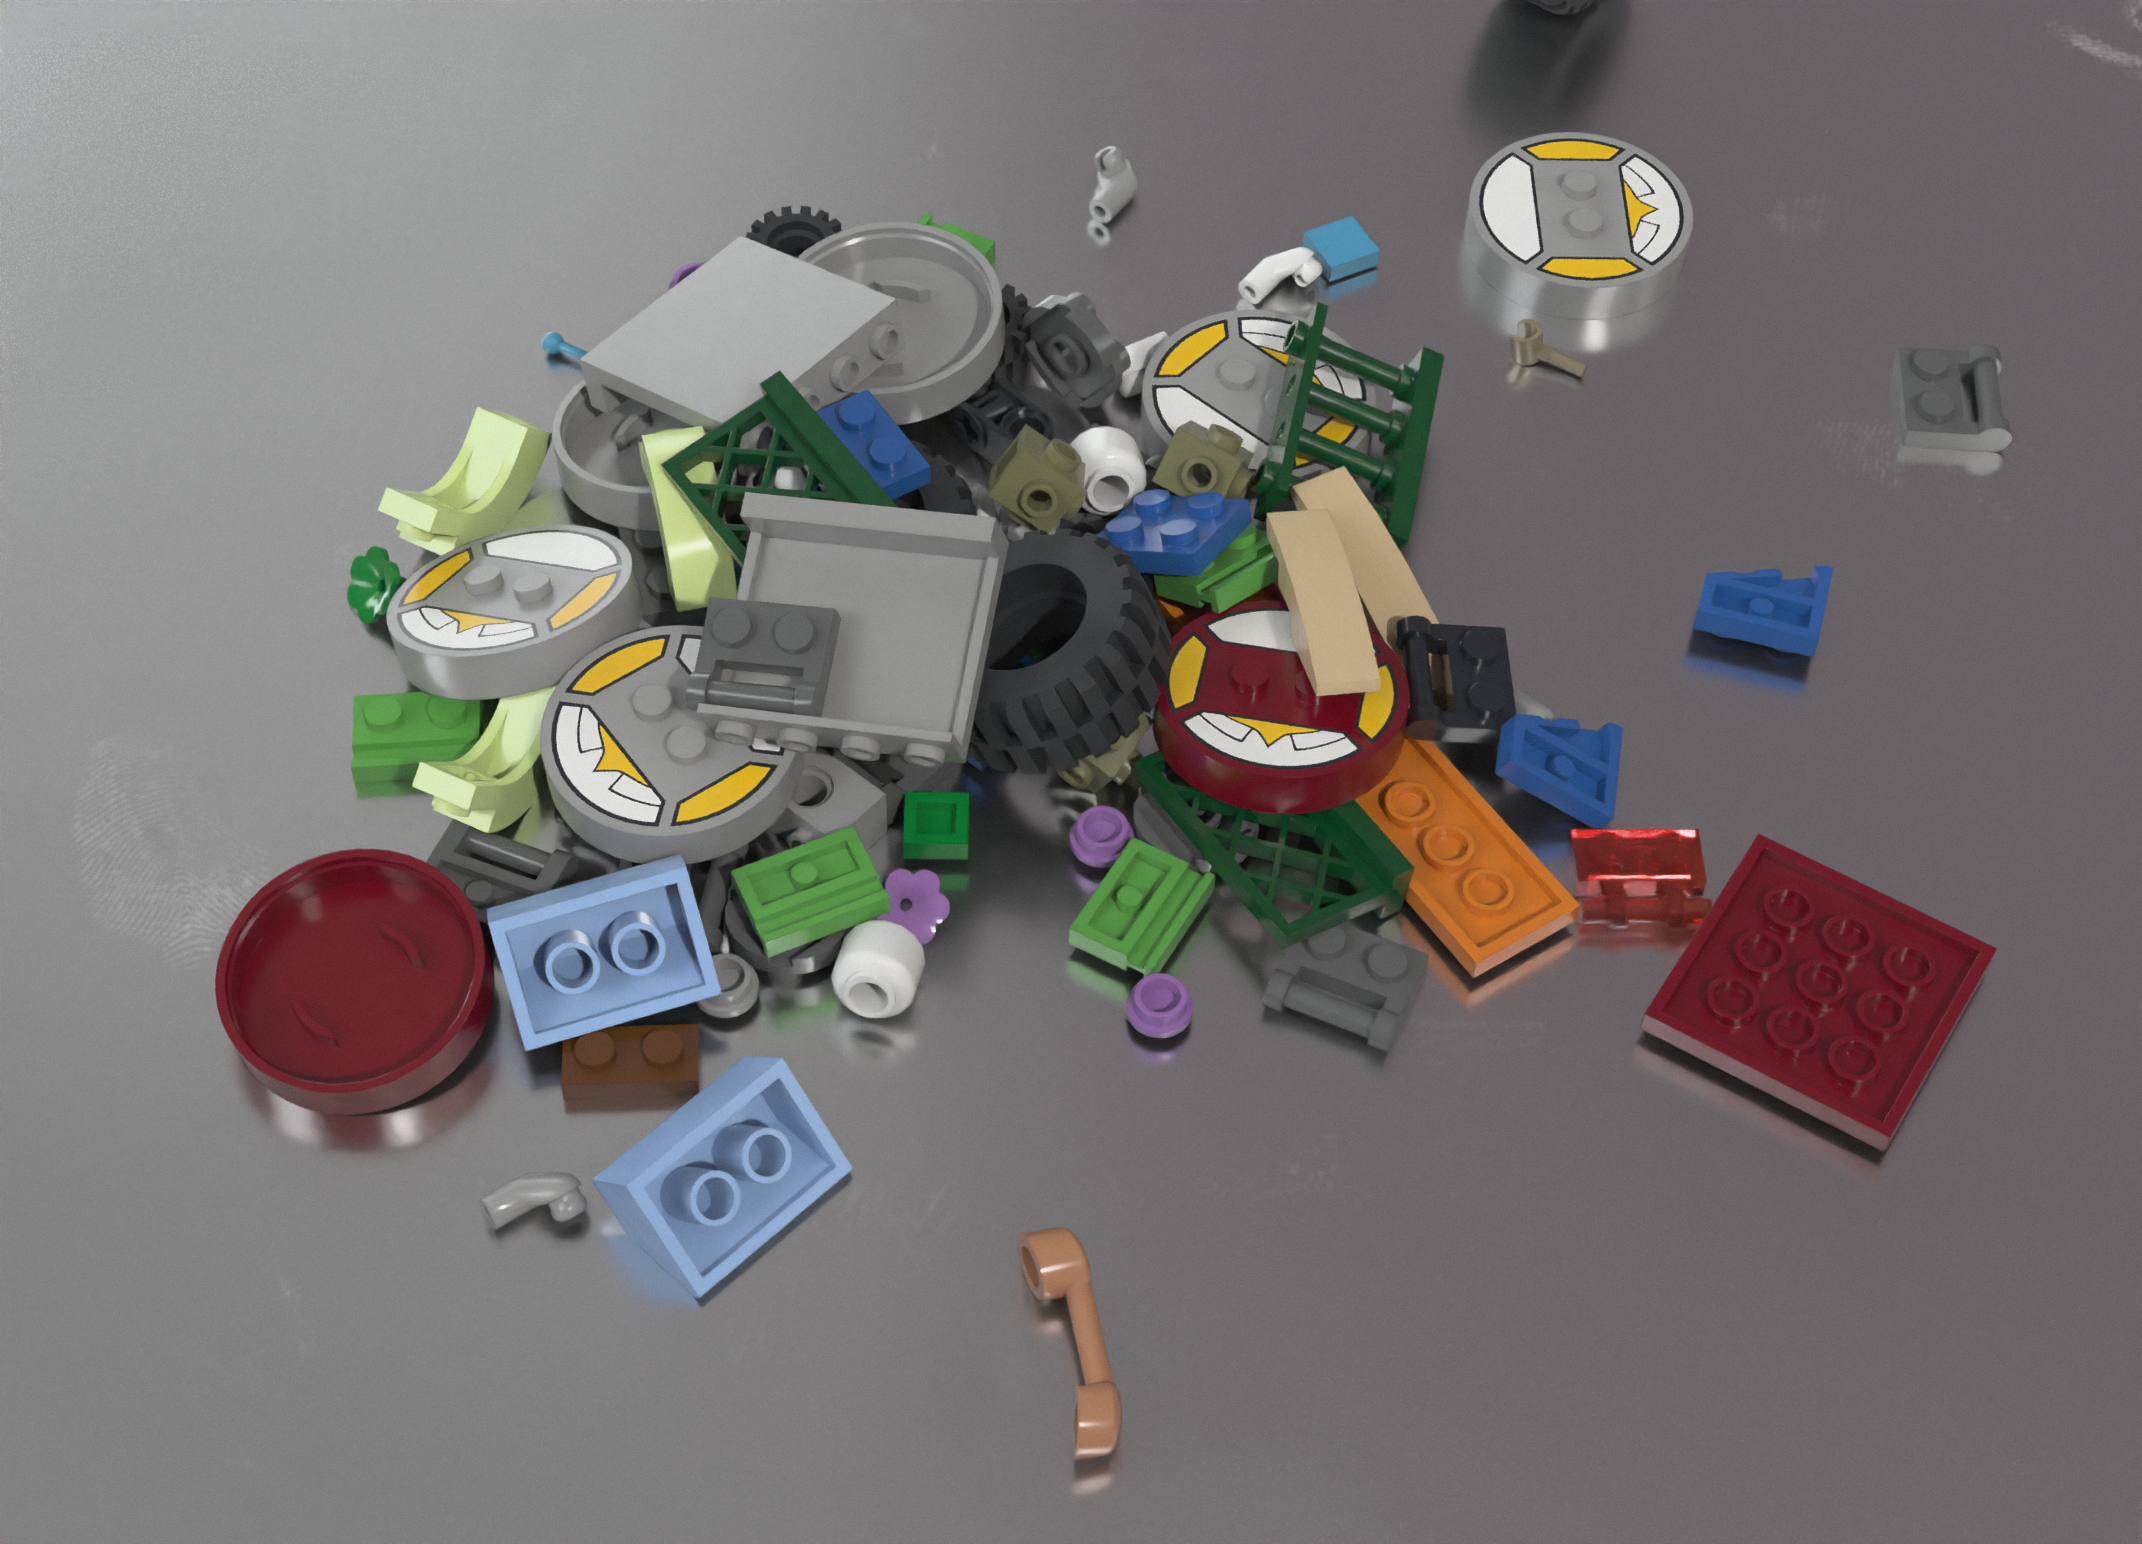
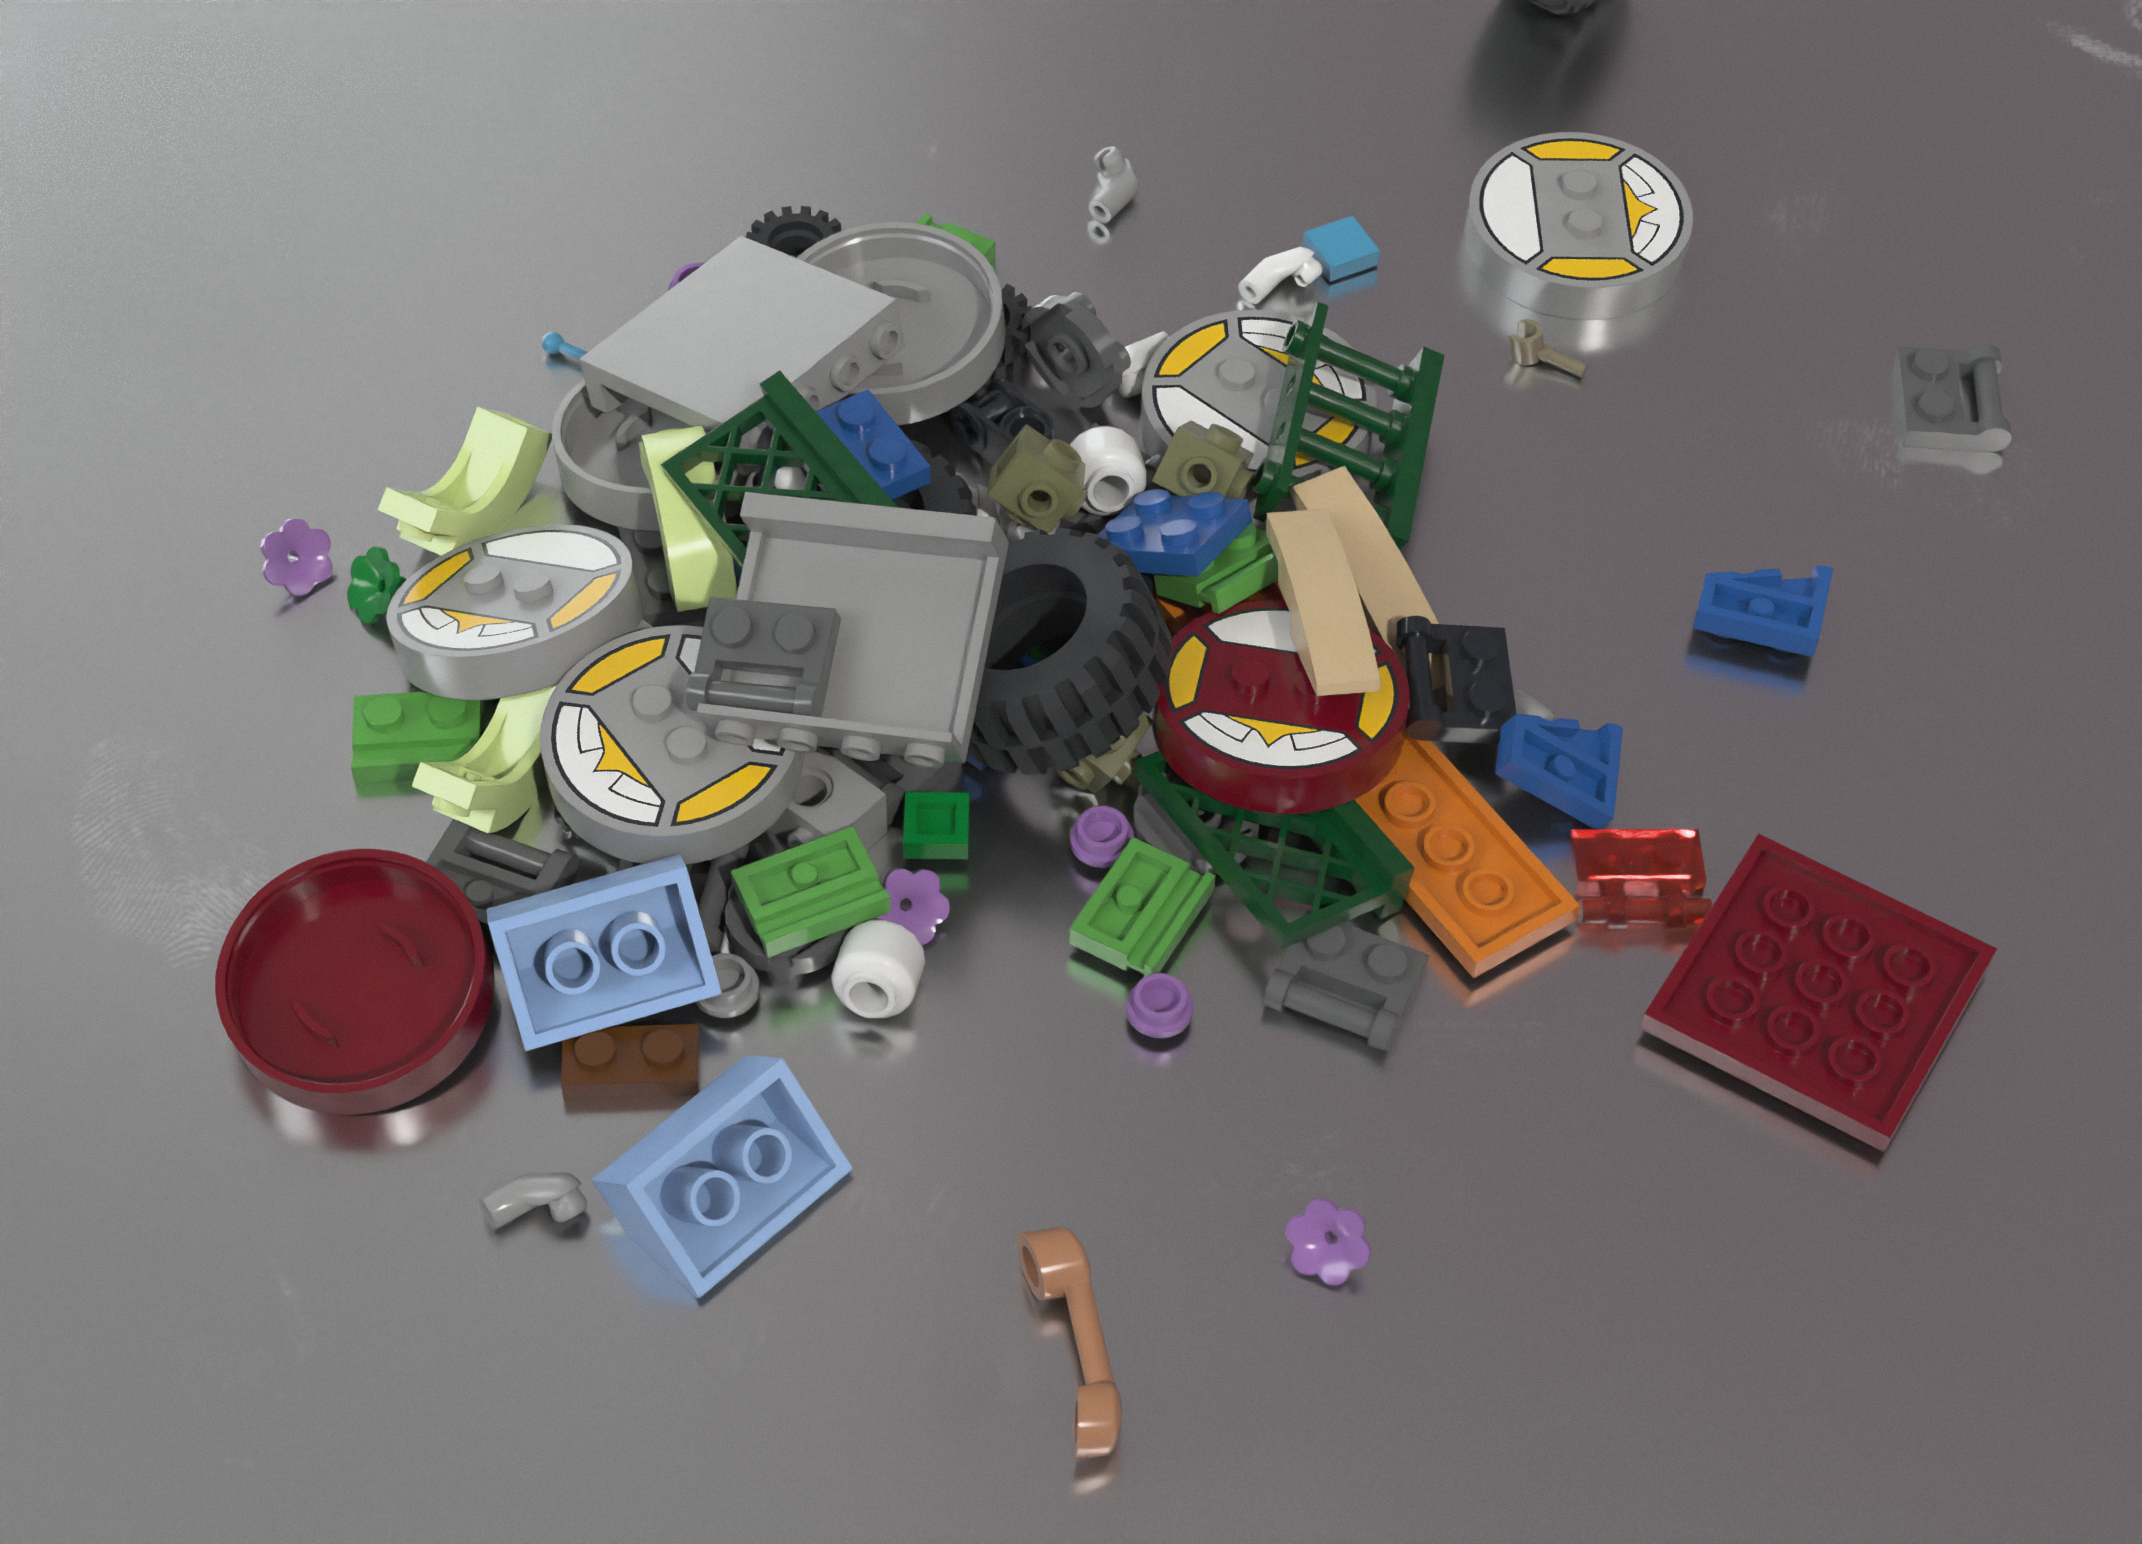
(307, 557): none -> medium lavender plant
(1322, 1252): none -> medium lavender plant

